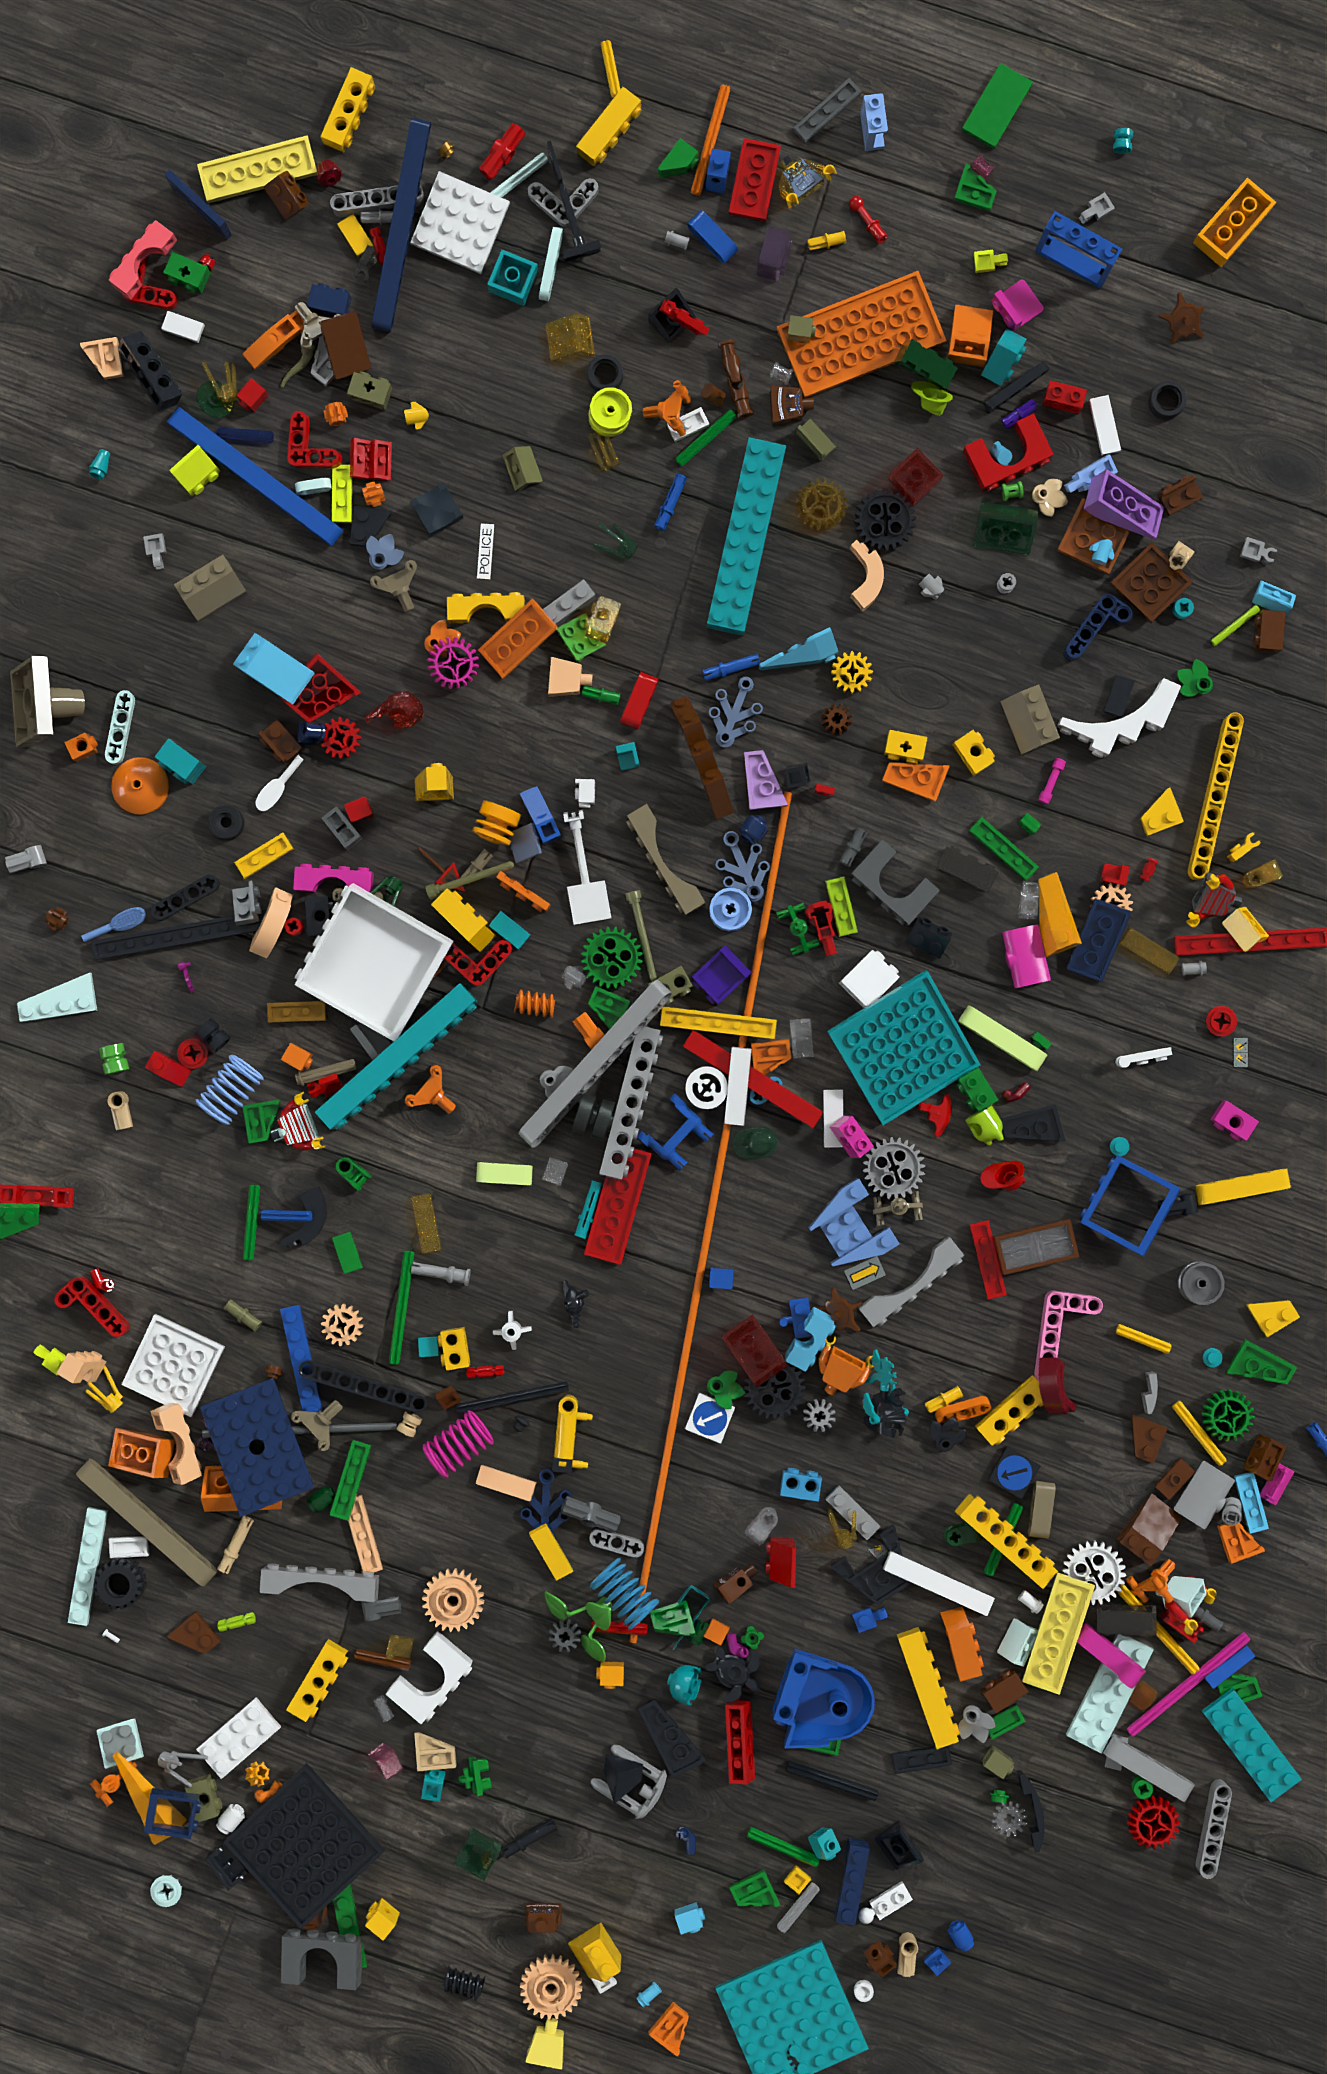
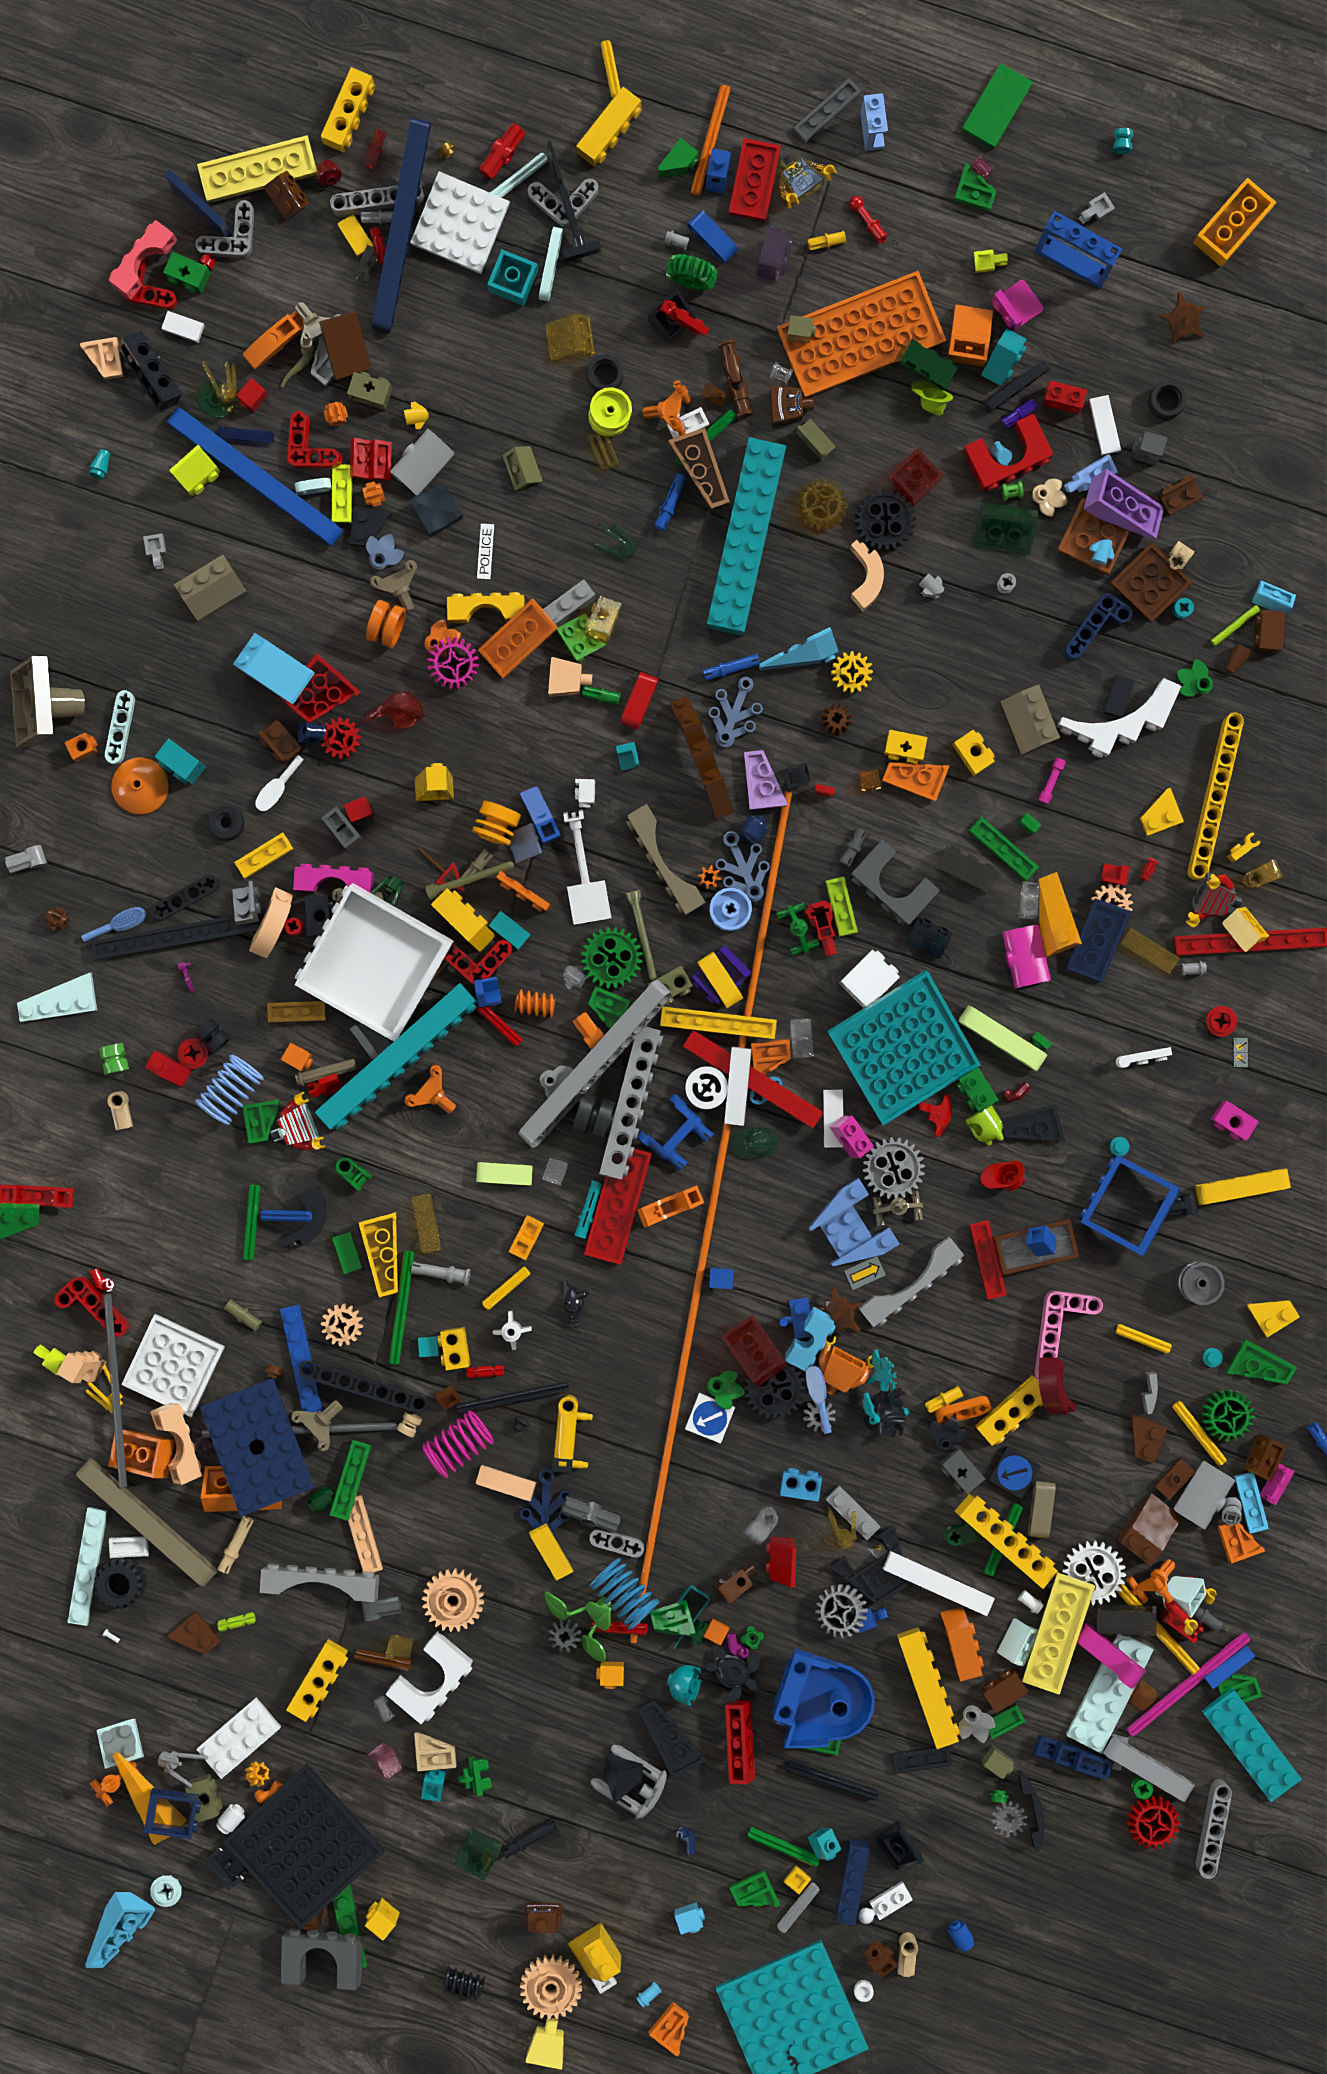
(115, 1390): none -> dark grey piece
(119, 1921): none -> medium azure wedge
(238, 238): none -> light grey beam
(328, 301): dark blue brick -> none
(375, 148): none -> clear red axle
(381, 1248): none -> yellow wedge
(385, 623): none -> orange wheel
(422, 462): none -> light grey panel
(487, 991): none -> blue panel
(500, 1025): none -> red axle
(507, 1287): none -> yellow axle
(526, 1237): none -> light orange slope
(670, 1206): none -> orange arch
(691, 272): none -> green gear
(699, 462): none -> medium nougat wedge
(704, 876): none -> orange gear
(720, 980): none -> yellow beam
(817, 1391): none -> medium blue piece
(825, 1616): none -> light grey gear
(869, 780): none -> clear orange slope
(937, 1961): blue tile -> none
(957, 1460): none -> dark grey brick
(1041, 1241): none -> blue panel
(1073, 1757): none -> dark blue slope
(1149, 448): none -> dark grey brick
(1237, 658): none -> reddish brown cone
(1254, 550): light grey plate -> none

